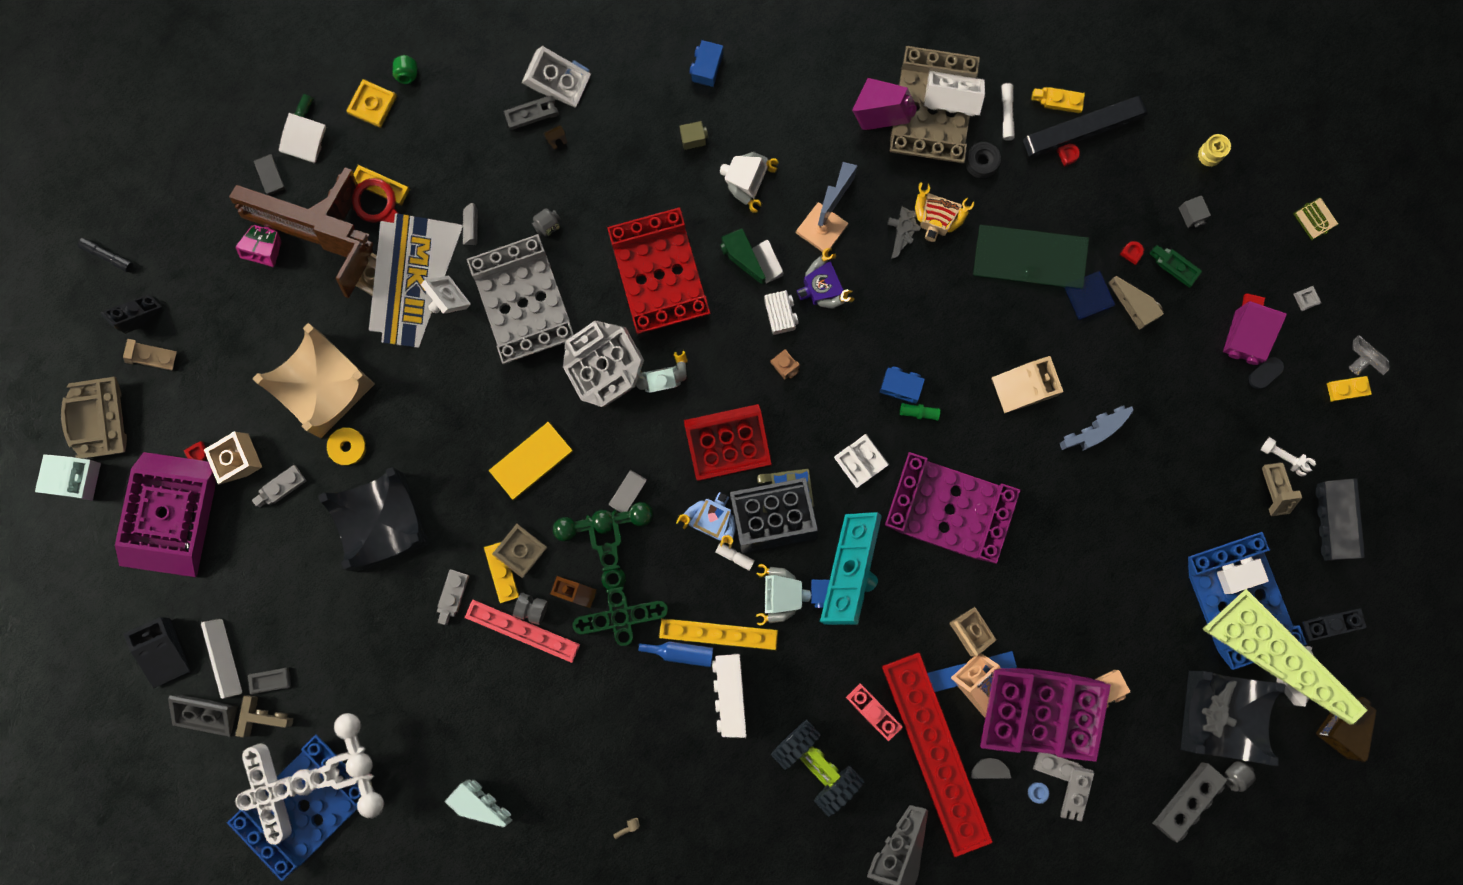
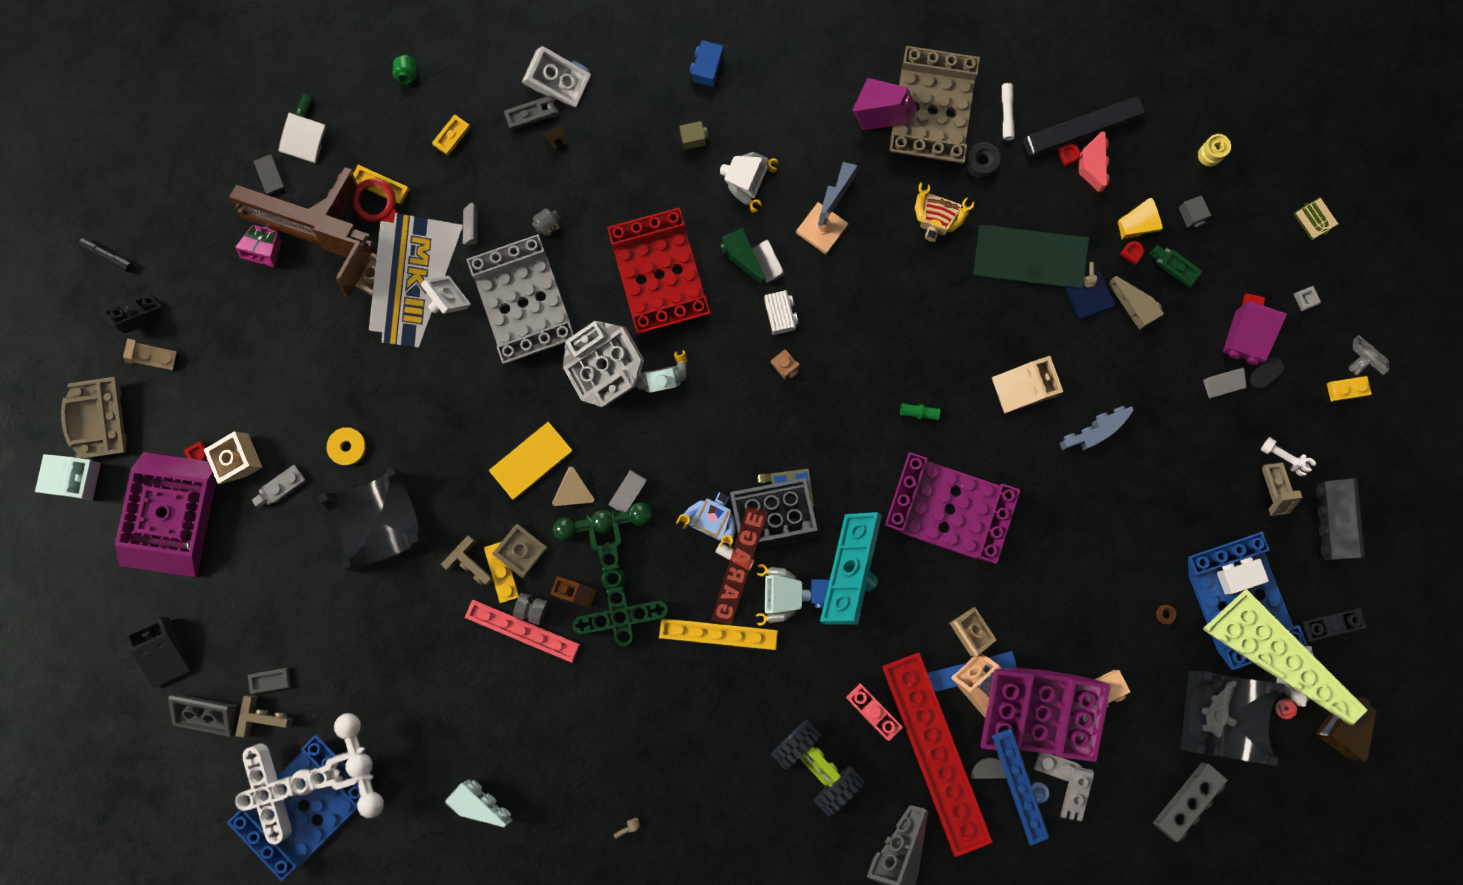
(221, 658): white slope -> none
(316, 383): tan piece -> none
(371, 103): yellow tile -> none
(451, 135): none -> yellow plate
(451, 595): light grey hinge -> none
(467, 563): none -> dark tan bracket
(572, 490): none -> tan piece
(681, 653): blue piece -> none
(727, 442): red slope -> none
(730, 696): white slope -> none
(739, 565): none -> clear red sticker
(823, 284): torso -> none
(861, 461): white slope -> none
(902, 385): blue brick -> none
(905, 228): dark grey piece -> none
(954, 93): white slope -> none
(1020, 786): none -> blue tile
(1059, 99): yellow hinge -> none
(1090, 280): none -> dark tan hand
(1094, 162): none -> coral slope
(1140, 220): none -> yellow slope
(1171, 614): none -> reddish brown plate
(1225, 383): none -> light grey slope
(1239, 776): dark grey head -> none
(1286, 708): none -> red tile

